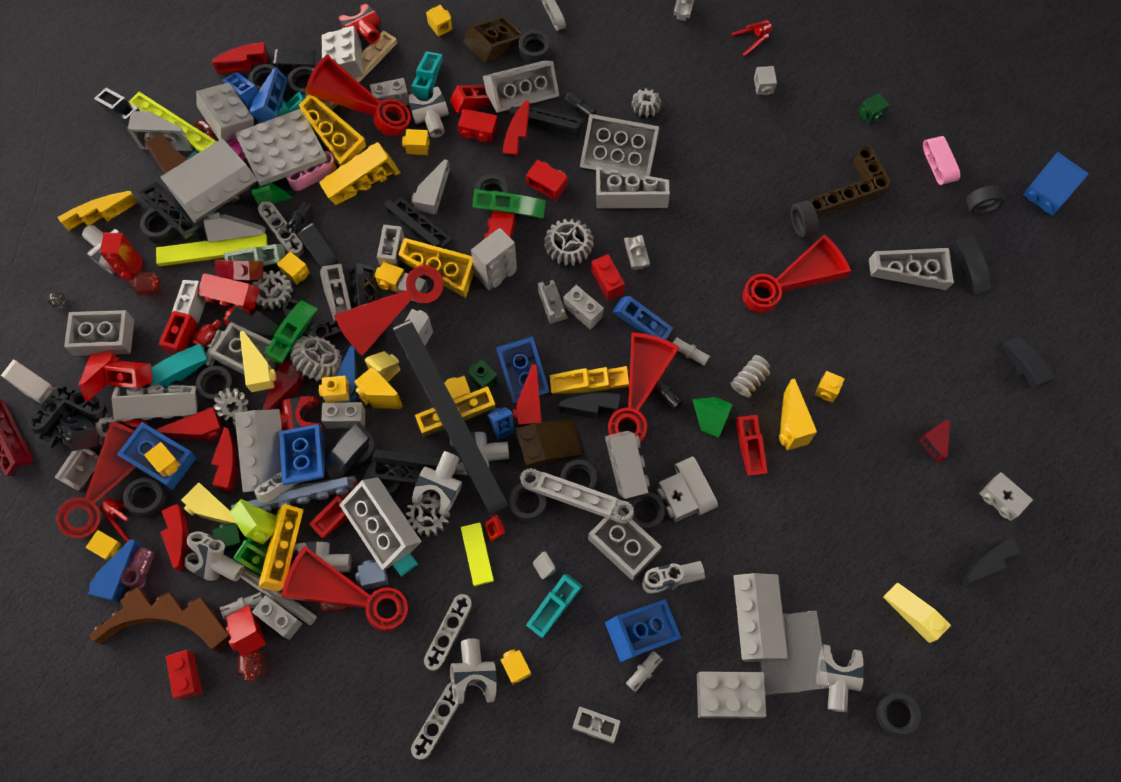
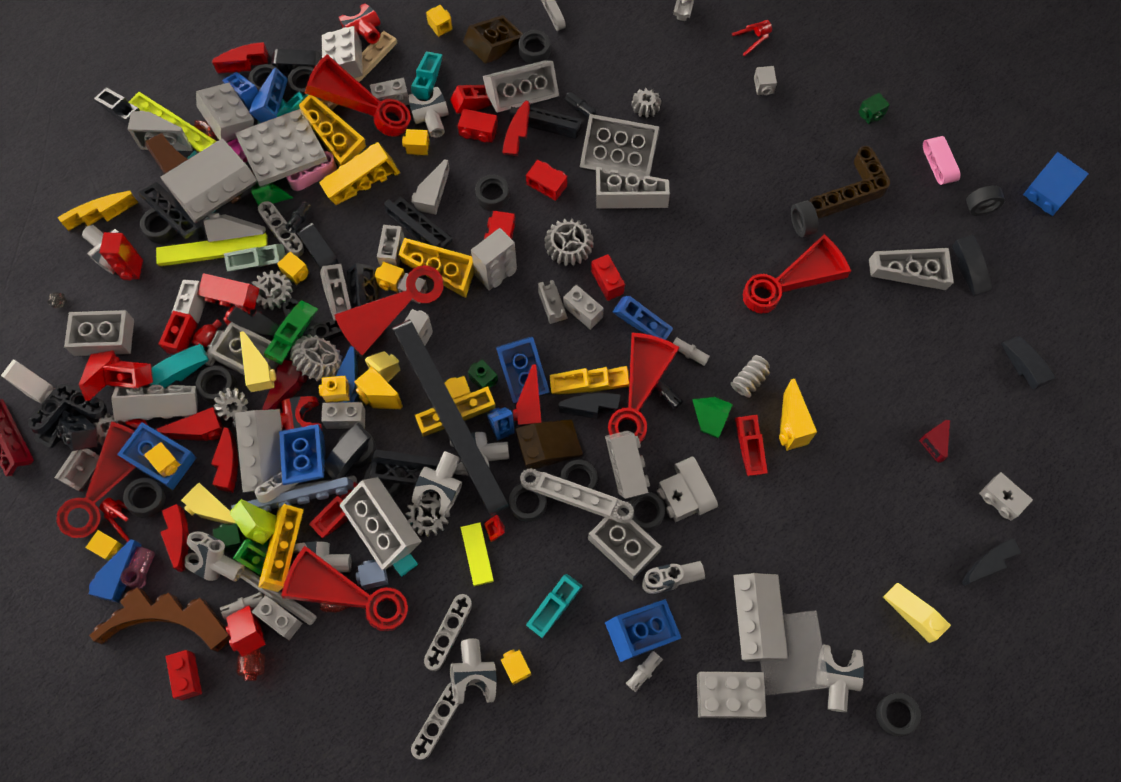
(145, 283): clear red head -> none
(239, 269): dark red slope -> none
(509, 203): green slope -> none
(544, 565): light grey slope -> none
(596, 725): light grey brick -> none
(637, 252): light grey hips -> none
(829, 386): yellow brick -> none

